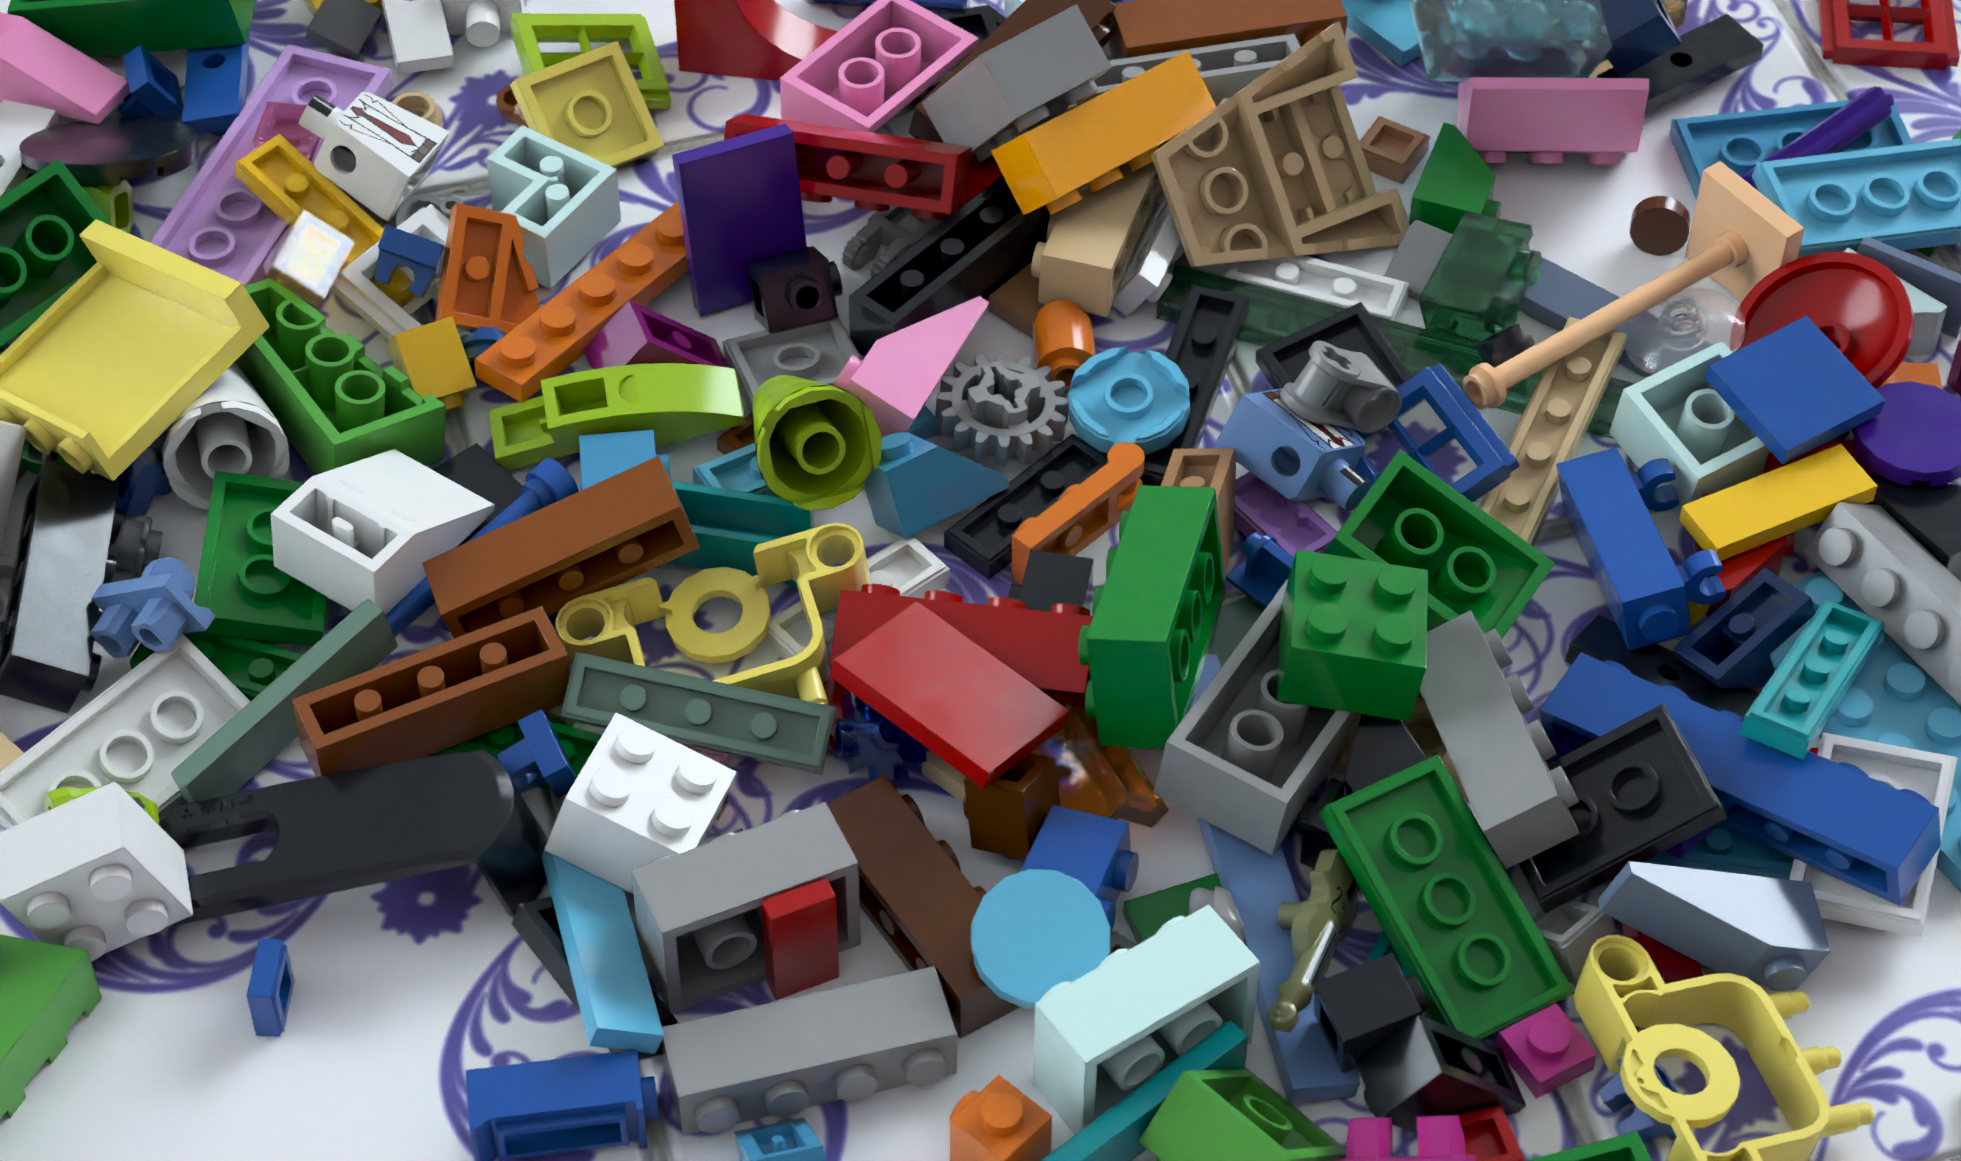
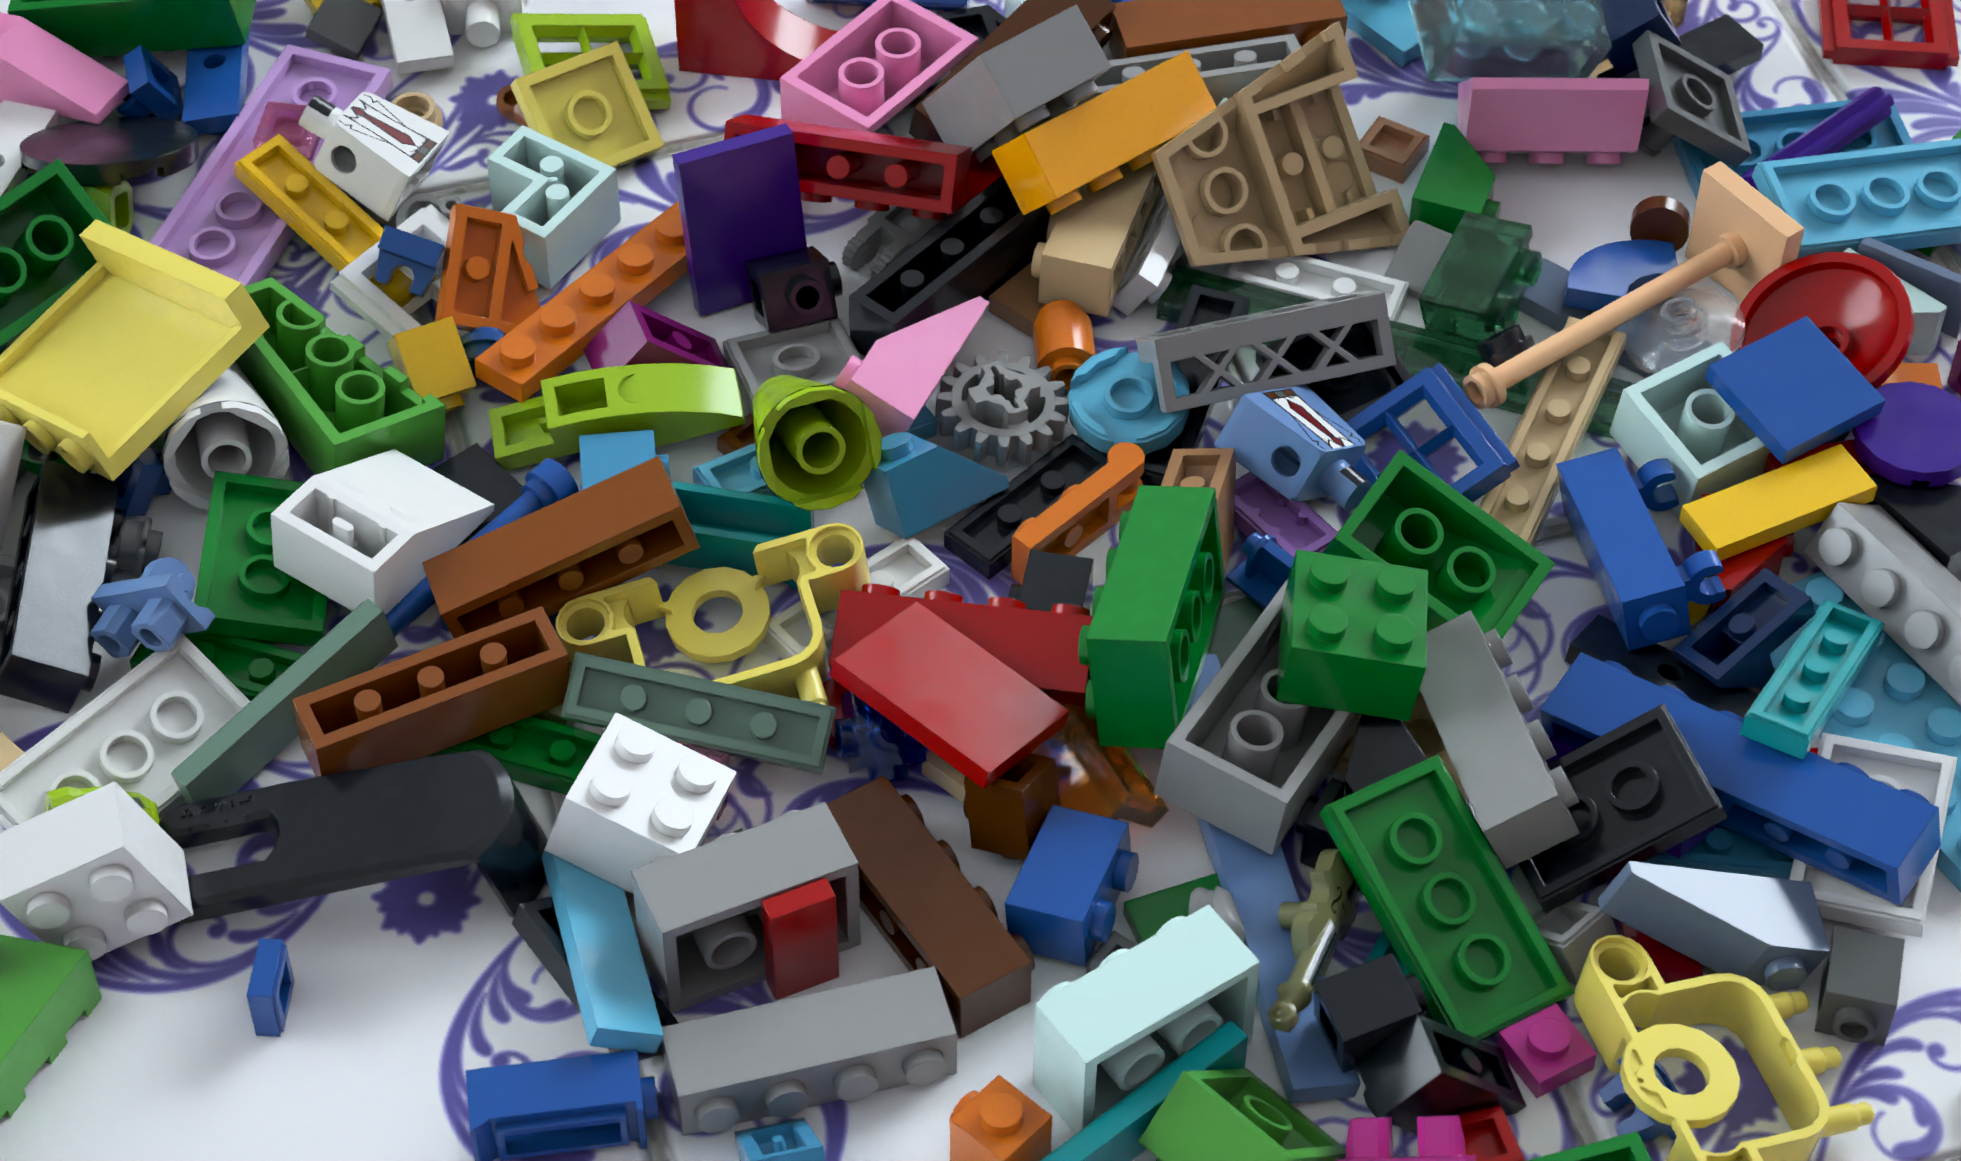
(308, 258): slope -> none
(538, 757): blue tile -> none
(1036, 934): medium azure tile -> none
(1263, 327): none -> light grey fence
(1342, 390): light grey piece -> none
(1615, 271): none -> blue tile
(1688, 102): none -> dark grey tile
(1859, 985): none -> dark grey brick

